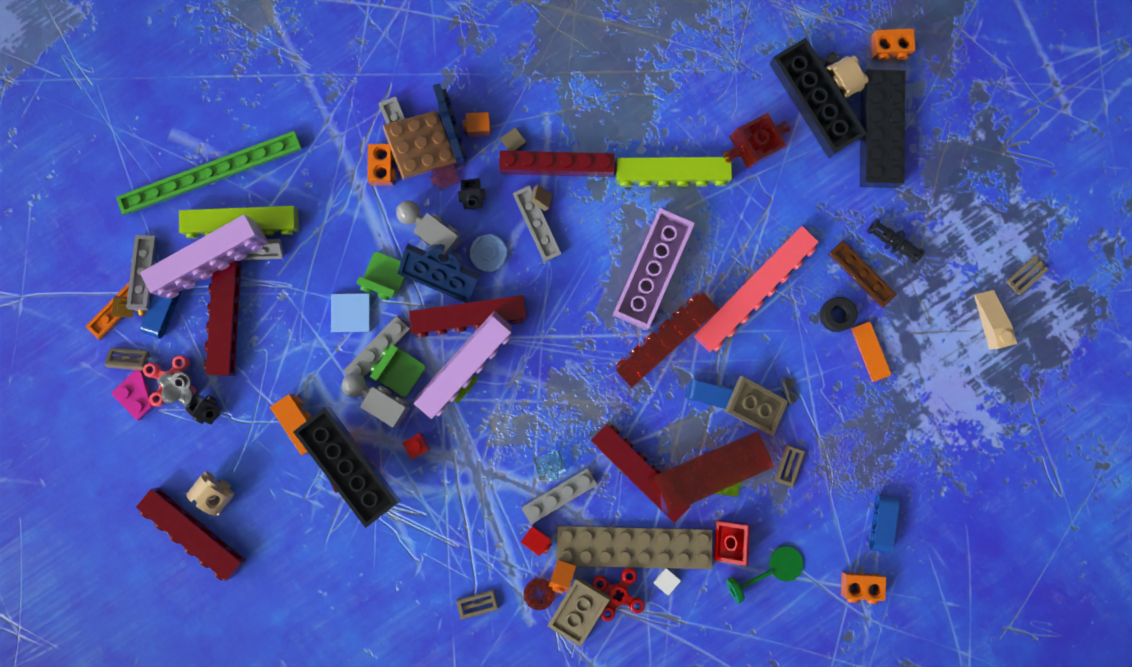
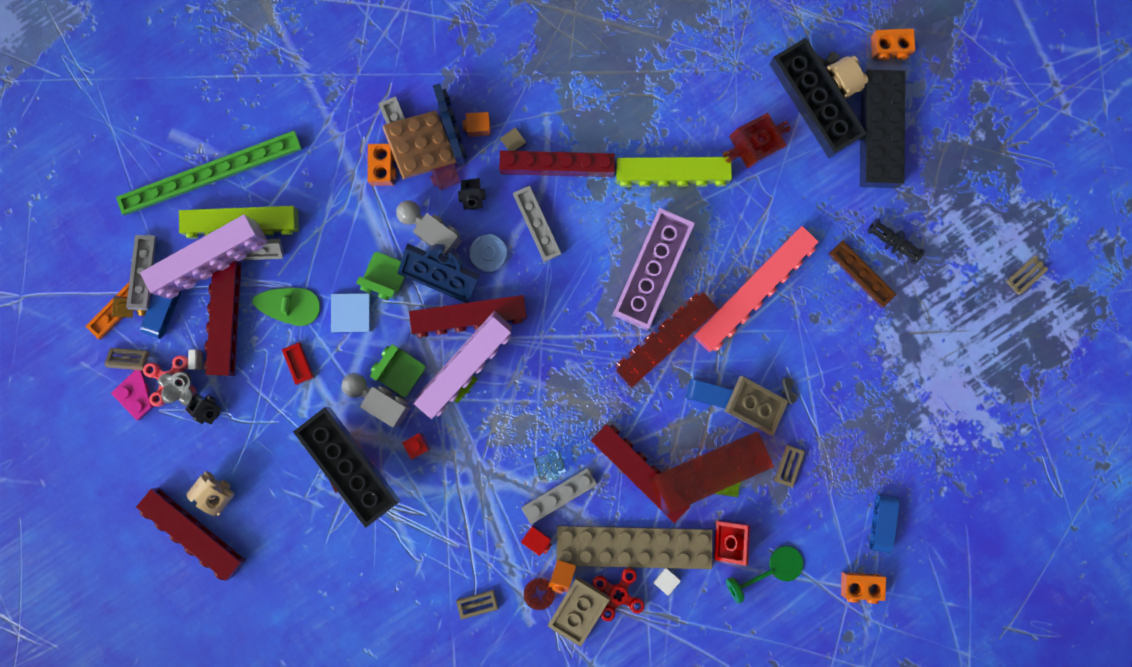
(195, 359): none -> white tile
(289, 305): none -> bright green shield
(291, 416): orange brick -> none
(298, 363): none -> red tile
(372, 353): light grey plate -> none
(541, 197): dark tan tile -> none
(850, 314): black tyre -> none
(871, 351): orange tile -> none
(995, 321): tan slope -> none

